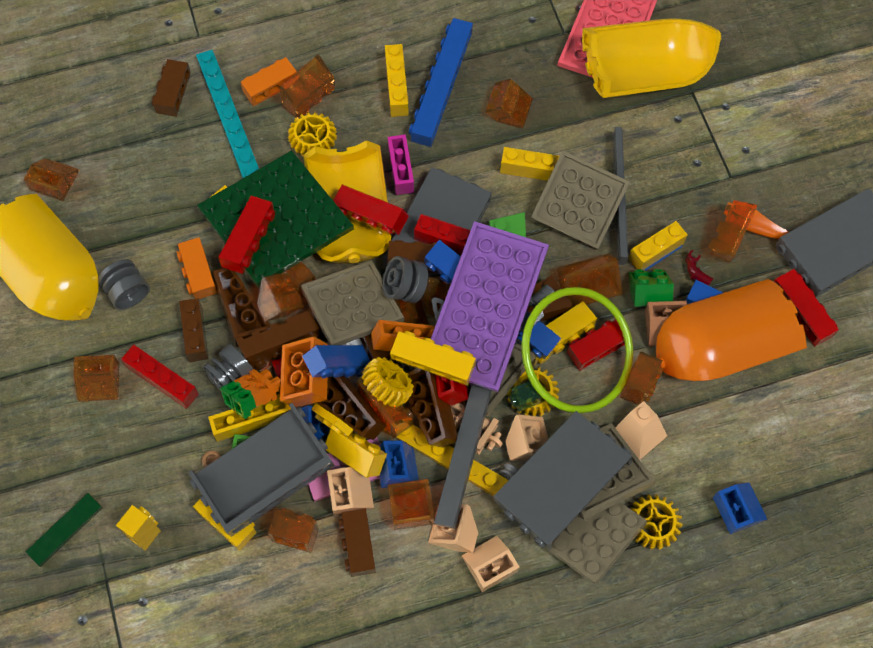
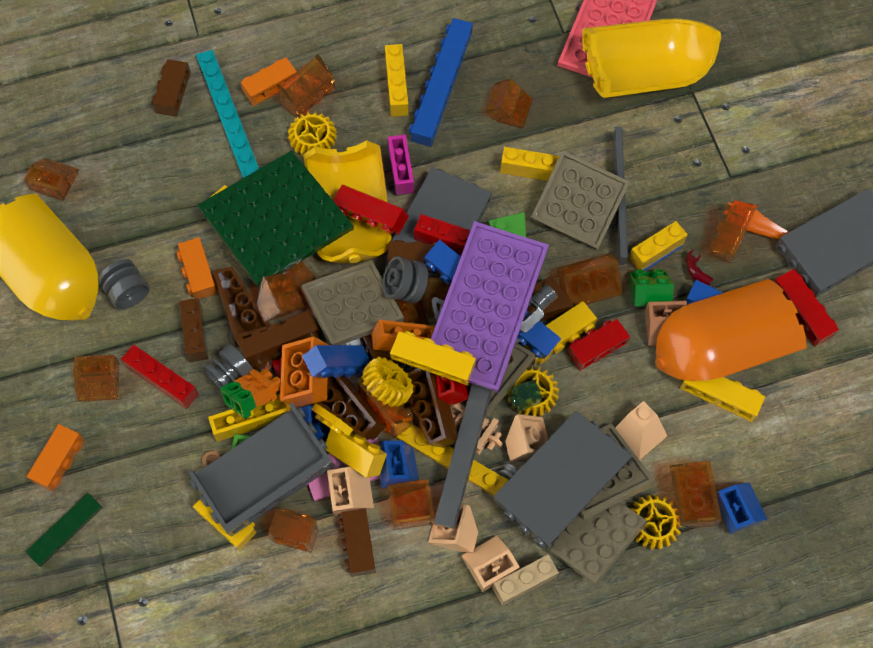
(56, 458): none -> orange brick
(139, 526): yellow brick -> none
(247, 234): red brick -> none
(525, 580): none -> tan brick
(526, 350): lime piece -> none
(642, 379): clear orange brick -> none
(695, 494): none -> clear orange slope
(727, 395): none -> yellow brick

